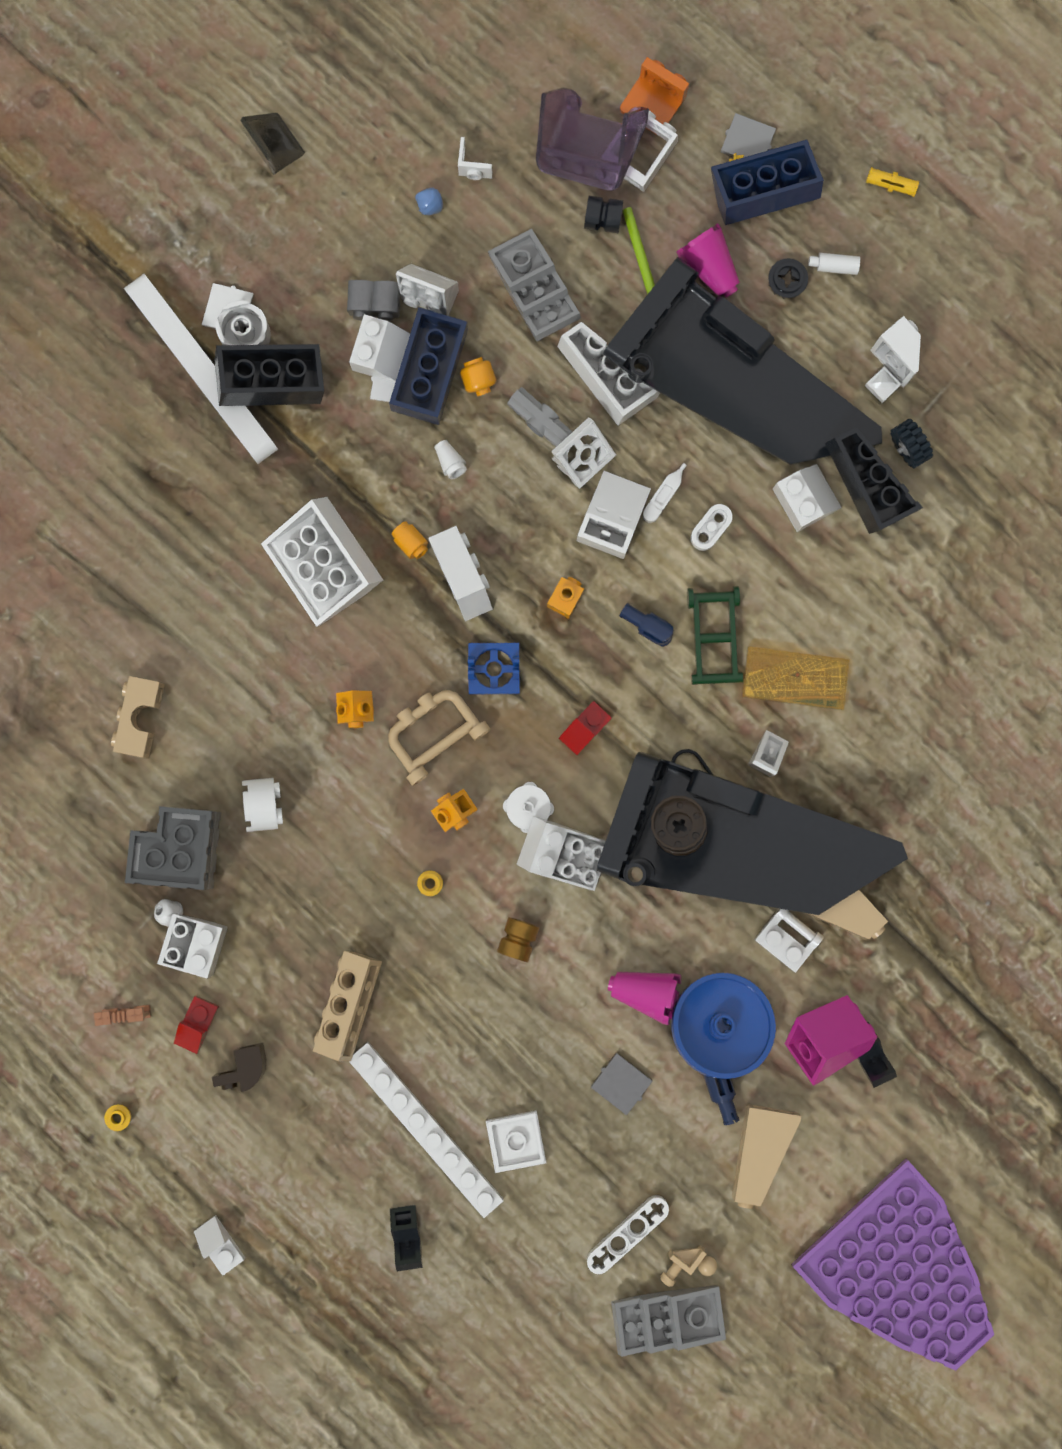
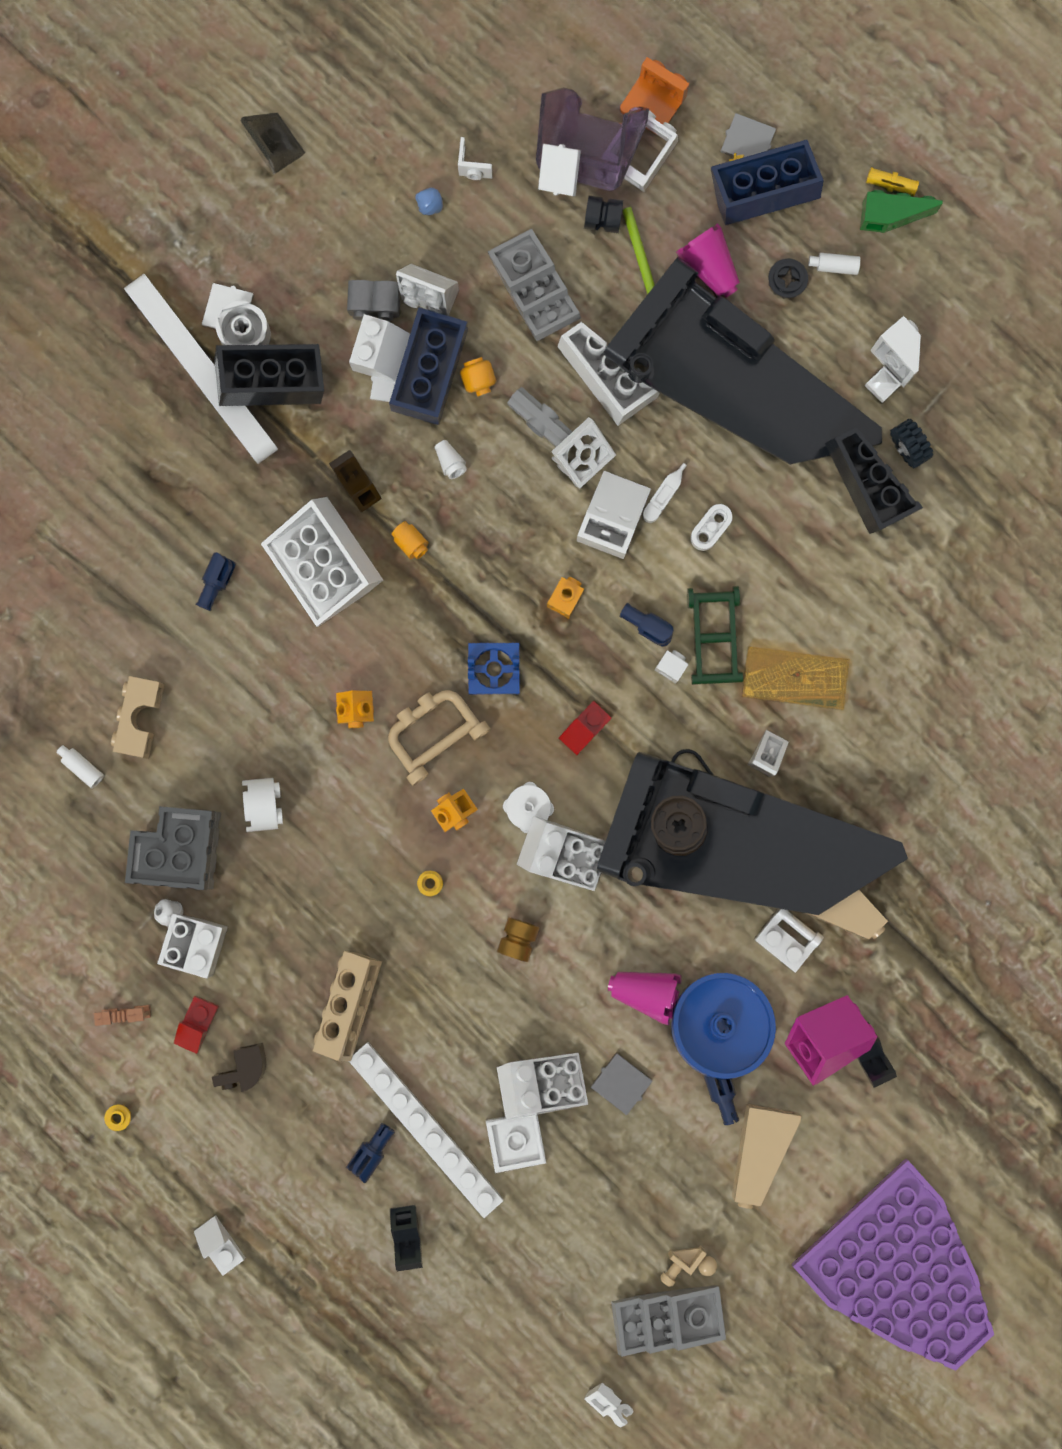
(80, 766): none -> white cylinder
(215, 579): none -> dark blue arm
(355, 481): none -> dark brown brick
(370, 1154): none -> dark blue arm
(461, 572): white wedge -> none
(541, 1085): none -> white slope
(559, 169): none -> white piece
(607, 1403): none -> white plate
(631, 1238): white beam -> none
(672, 666): none -> white plate
(806, 497): white slope -> none
(887, 211): none -> green slope

